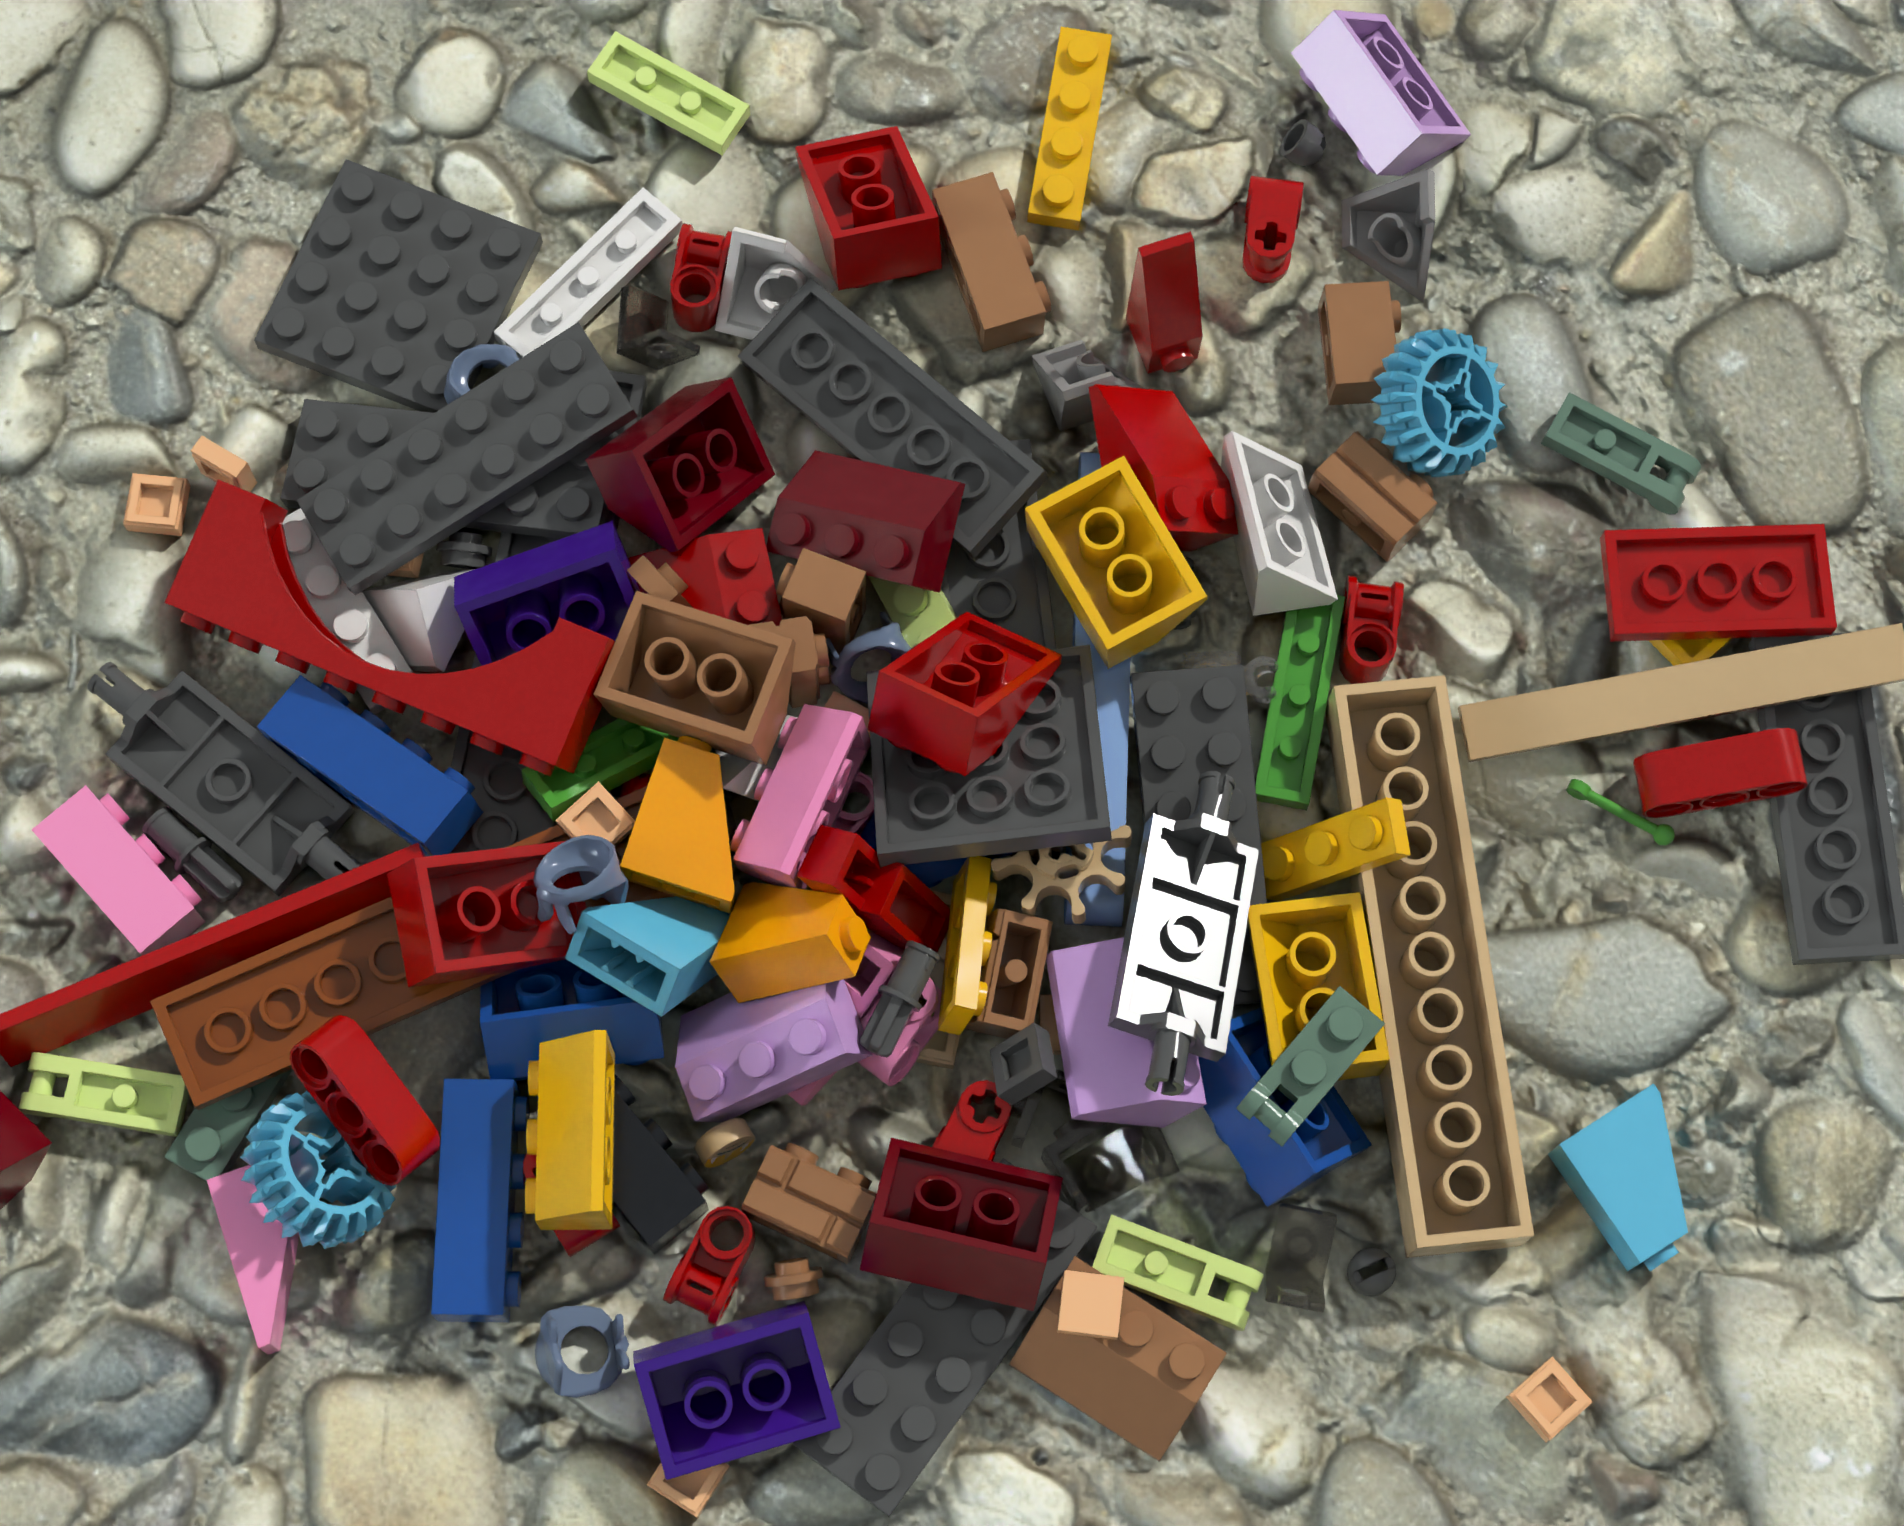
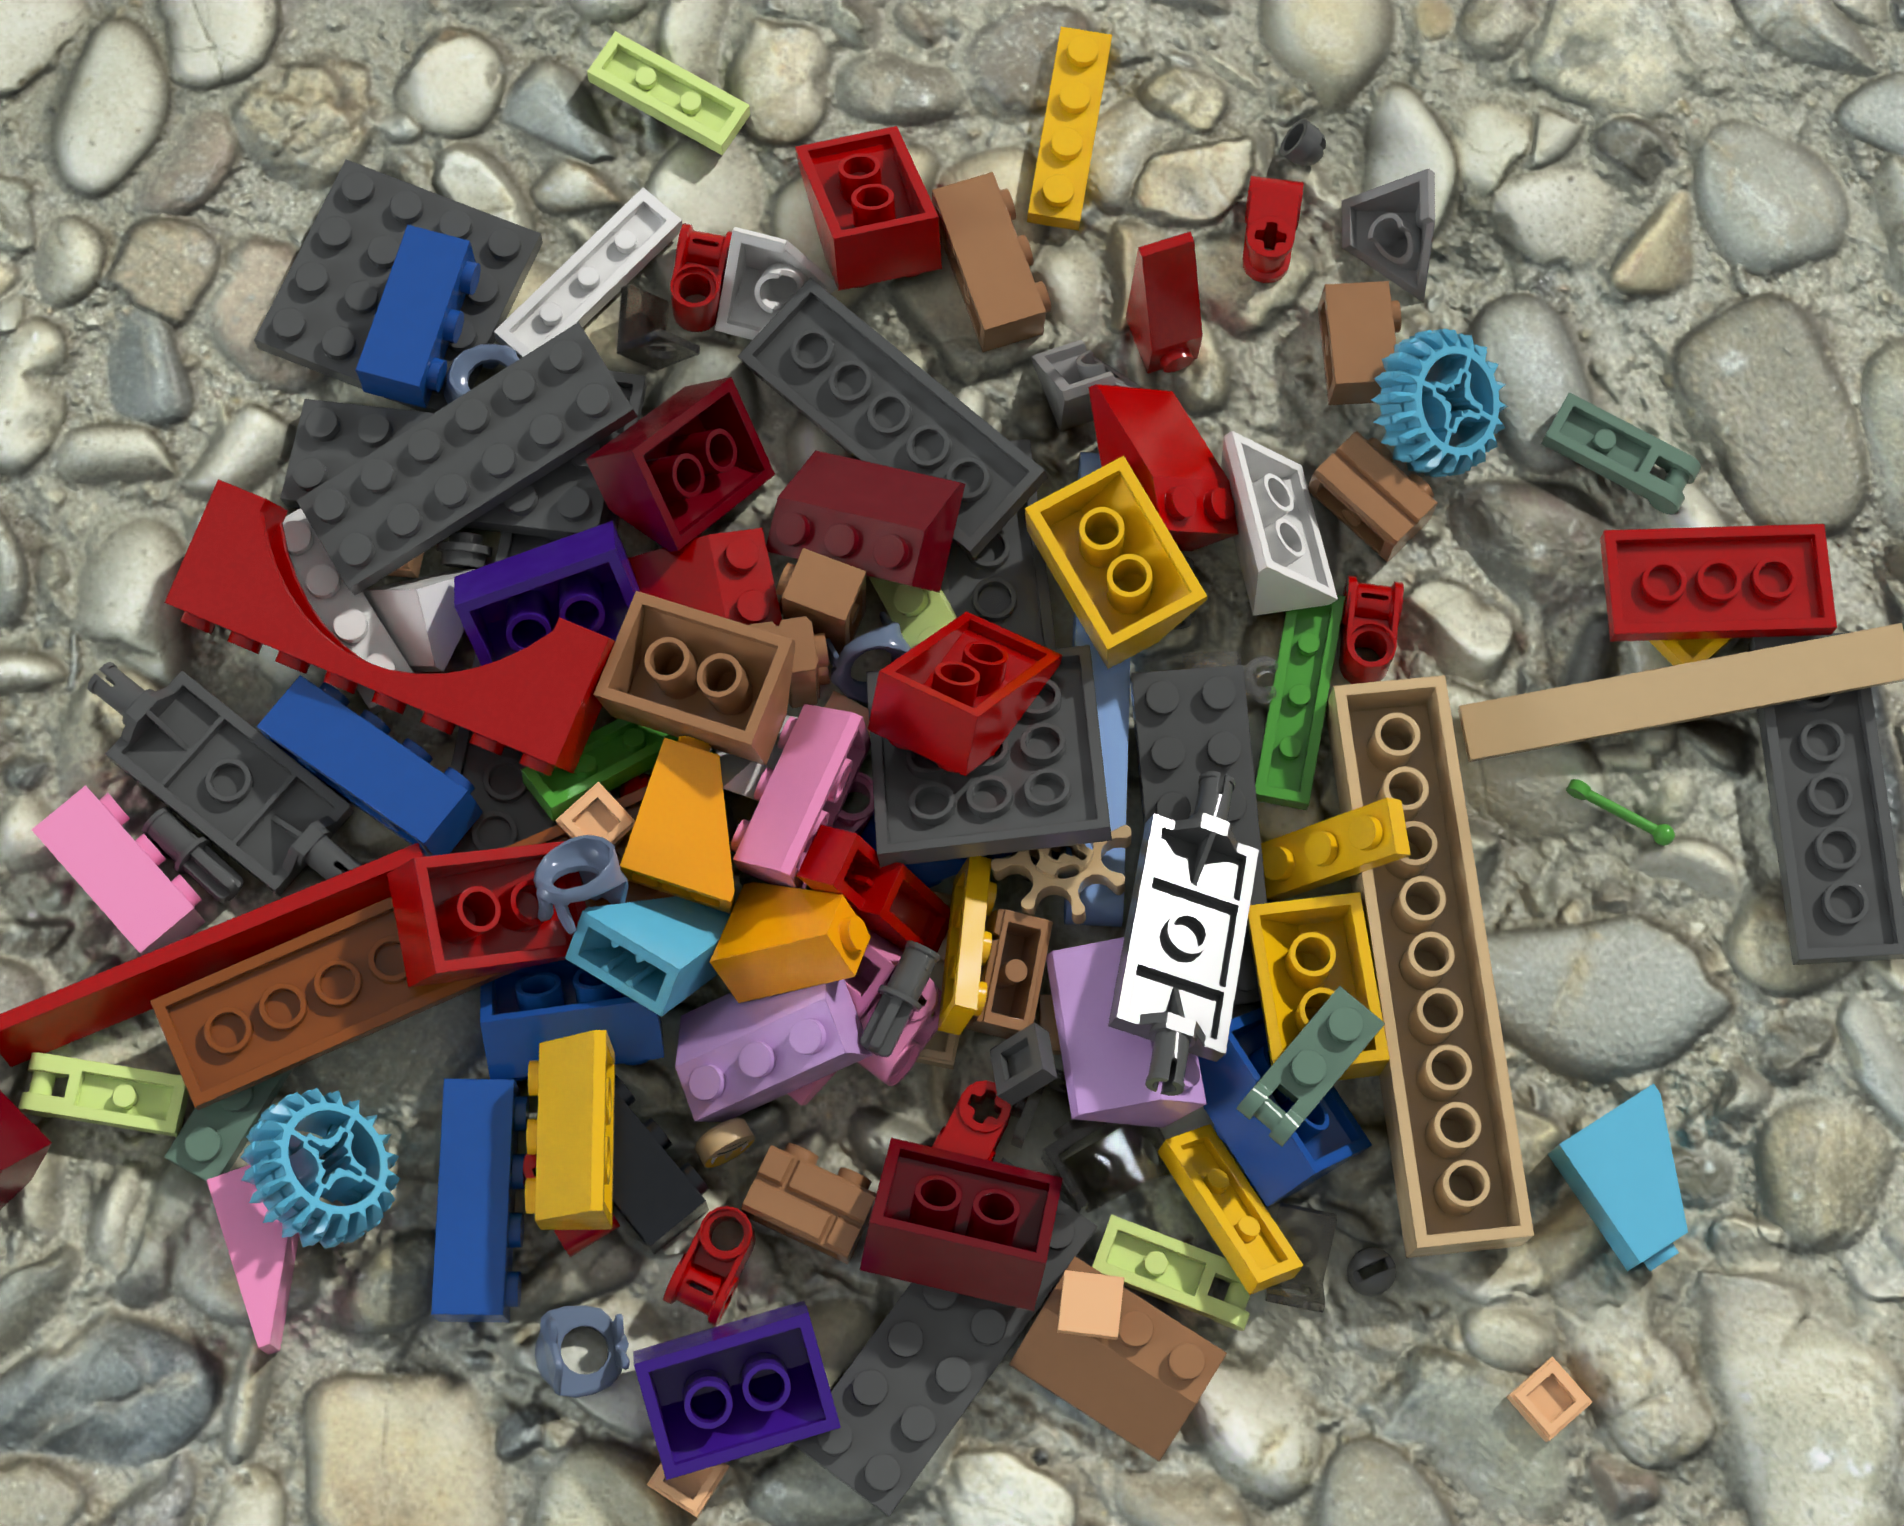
(156, 504): light nougat tile -> none
(222, 465): light nougat tile -> none
(365, 1100): red beam -> none
(418, 317): none -> blue brick
(659, 582): medium nougat plate -> none
(793, 1279): medium nougat plate -> none
(1230, 1209): none -> yellow plate
(1378, 92): slope -> none
(1720, 773): red beam -> none

